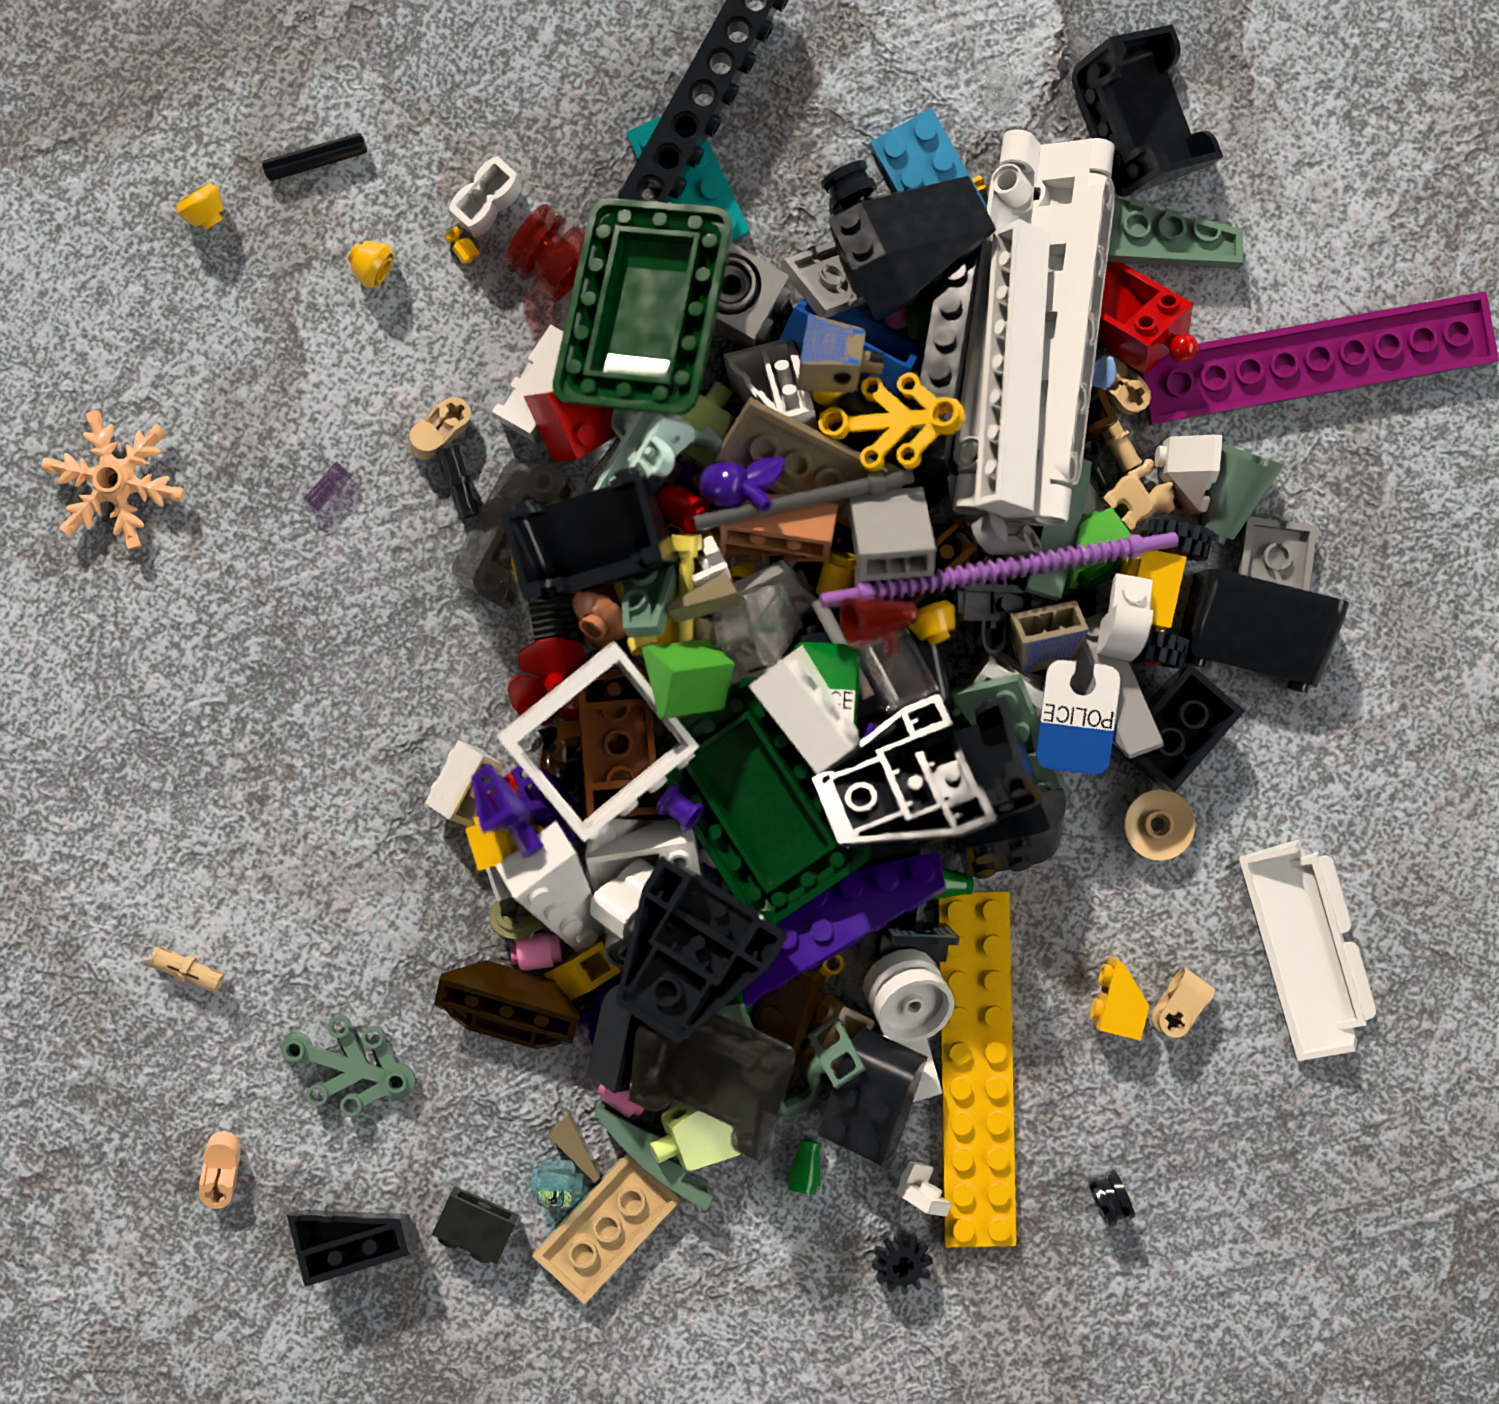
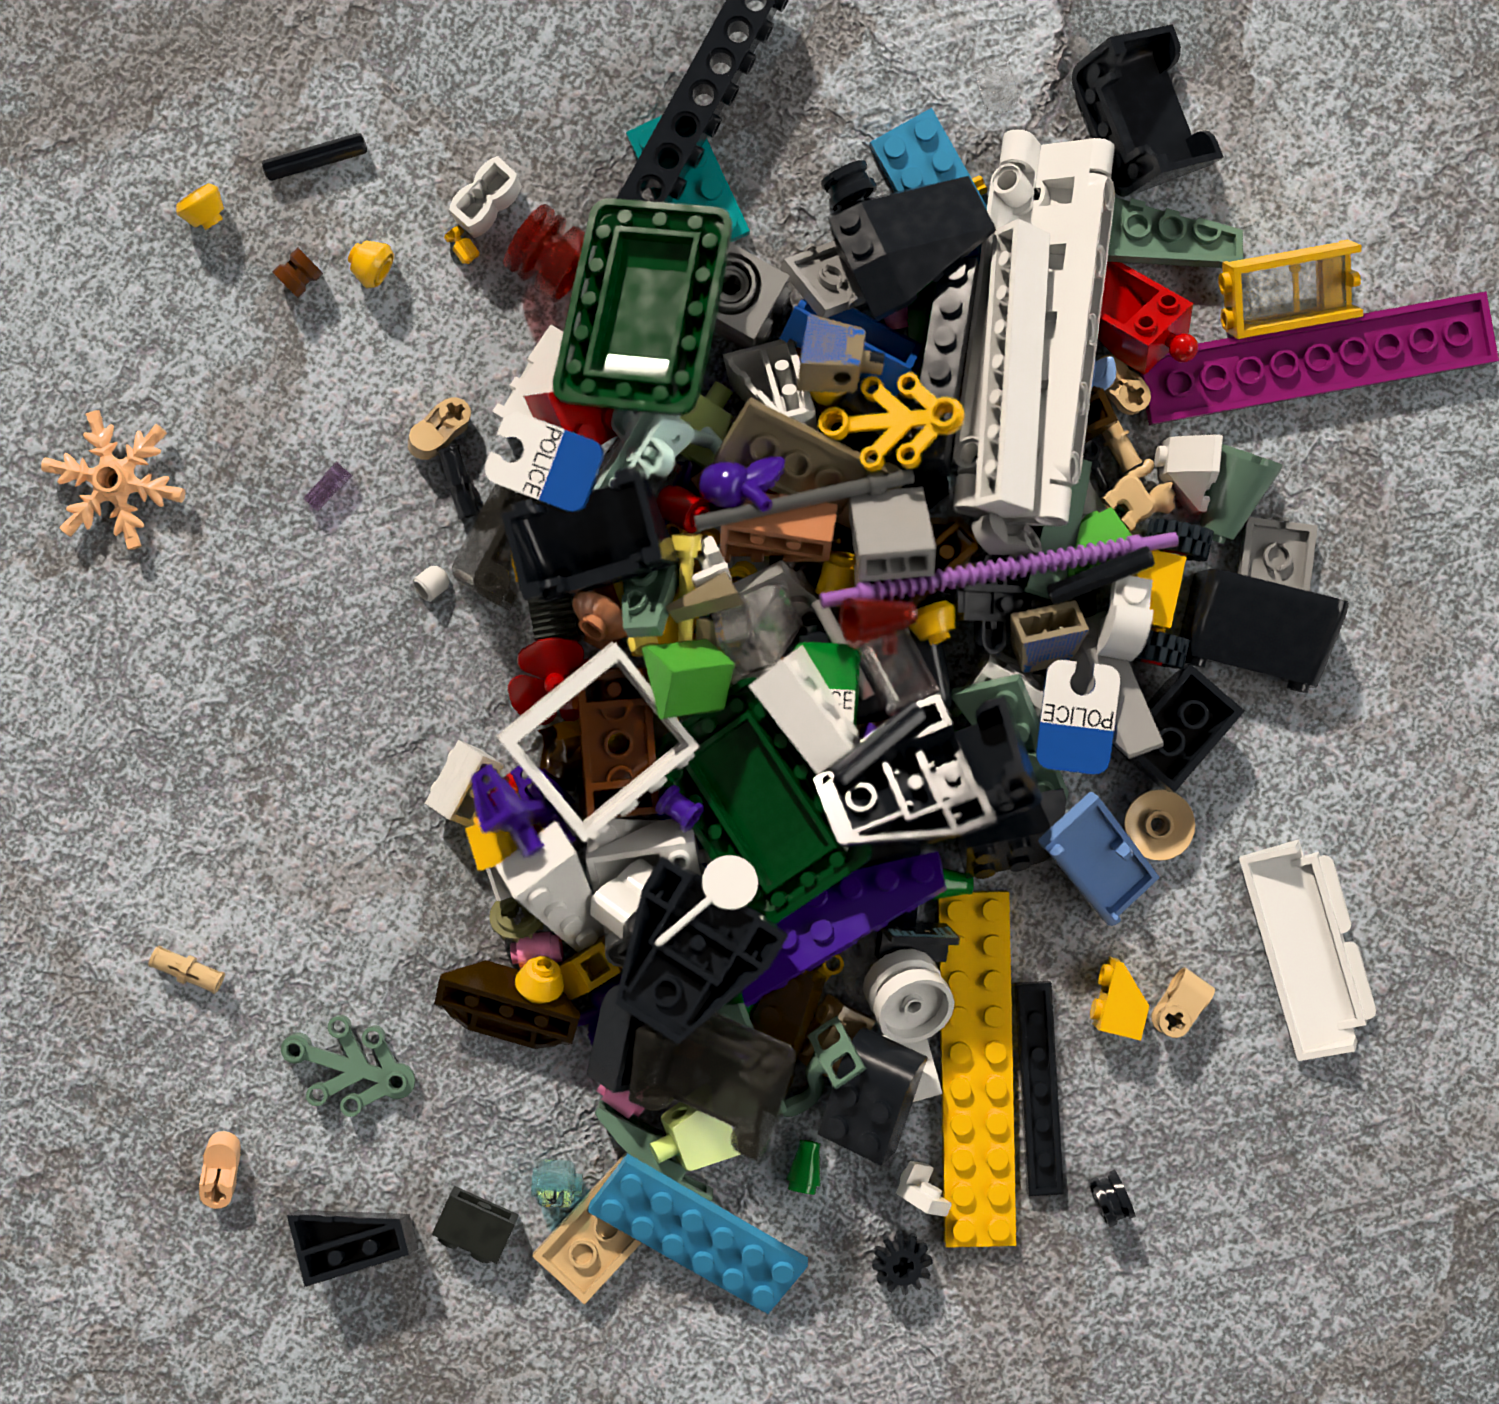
(297, 272): none -> reddish brown wheel
(431, 583): none -> white piece
(540, 980): none -> yellow cone
(554, 465): none -> piece
(571, 1141): dark tan piece -> none
(697, 1234): none -> dark azure plate
(727, 883): none -> white piece
(878, 742): none -> black axle
(1039, 1088): none -> black tile
(1099, 858): none -> medium blue container
(1101, 575): none -> black axle
(1289, 290): none -> door

